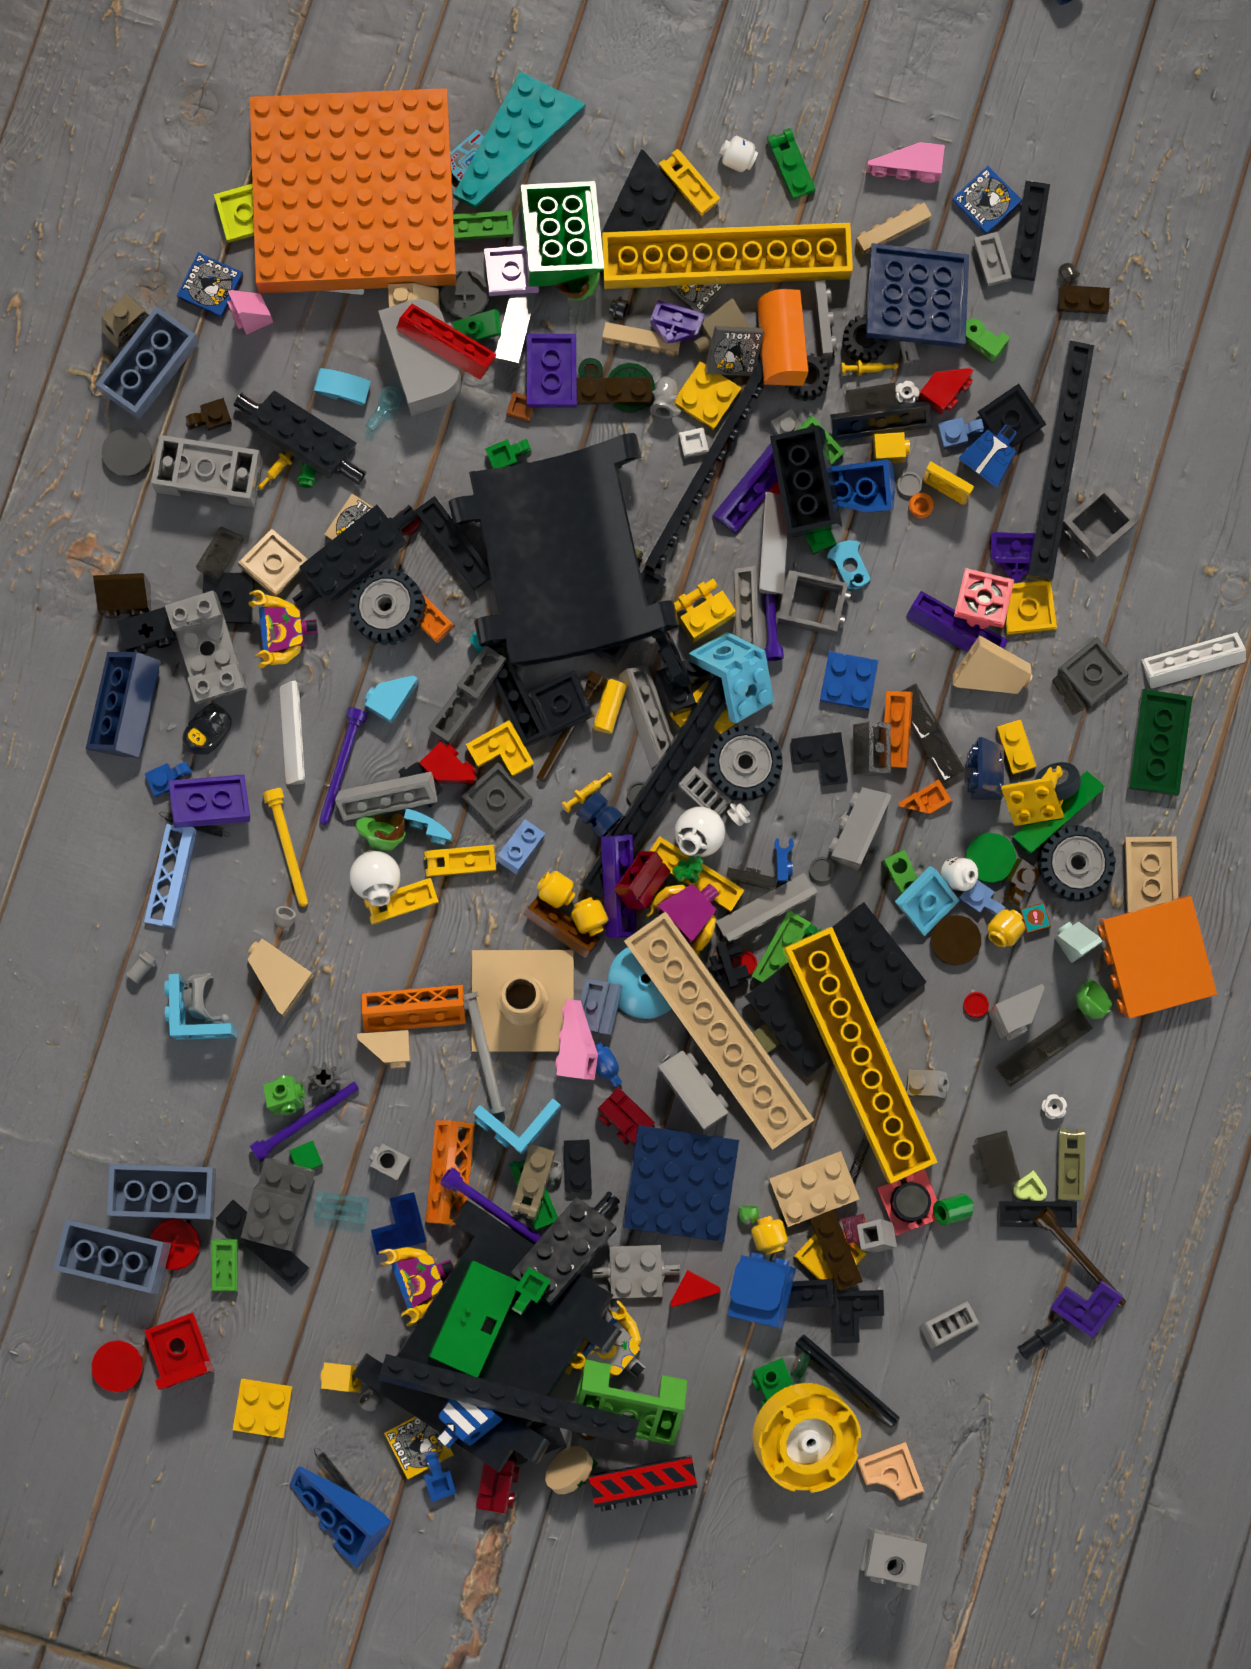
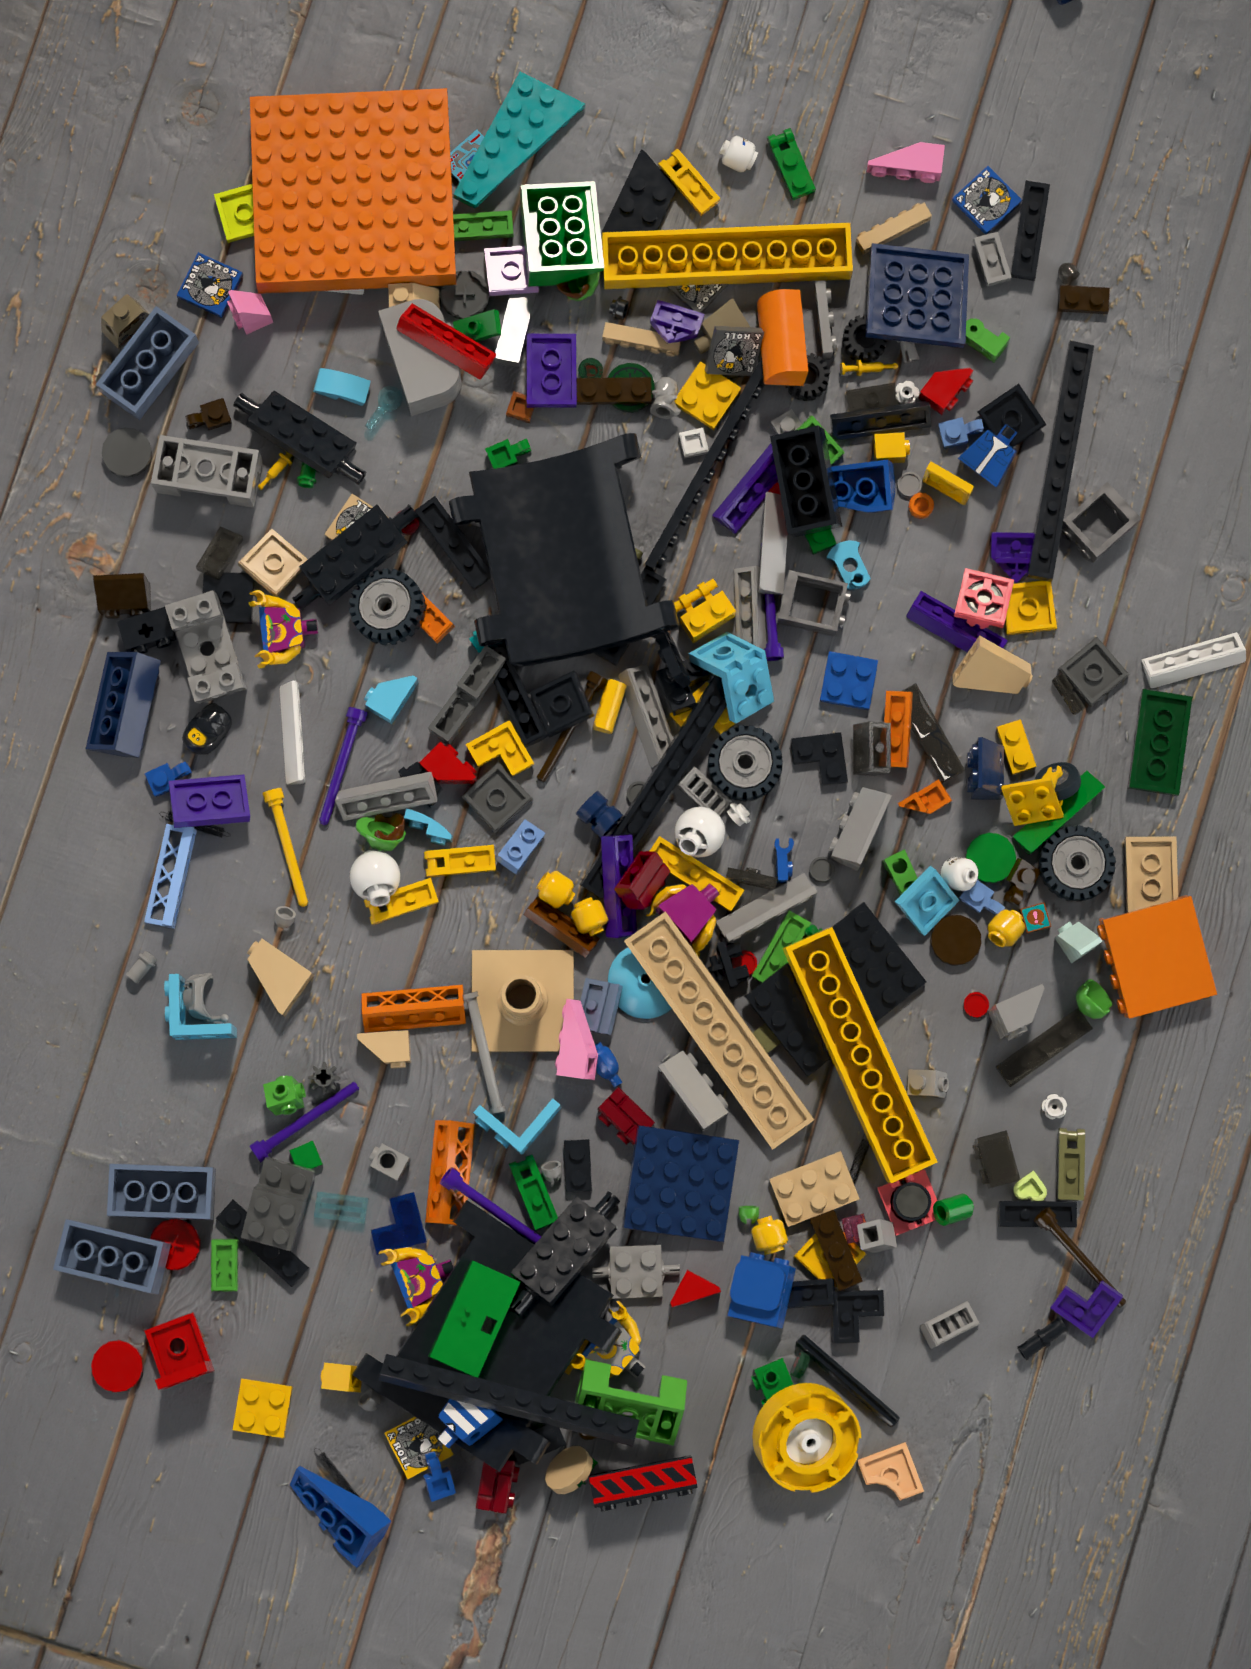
(531, 1287): green plate -> none
(533, 1181): dark tan plate -> none
(581, 795): yellow piece -> none
(688, 869): green plant -> none
(885, 1546): light grey plate -> none

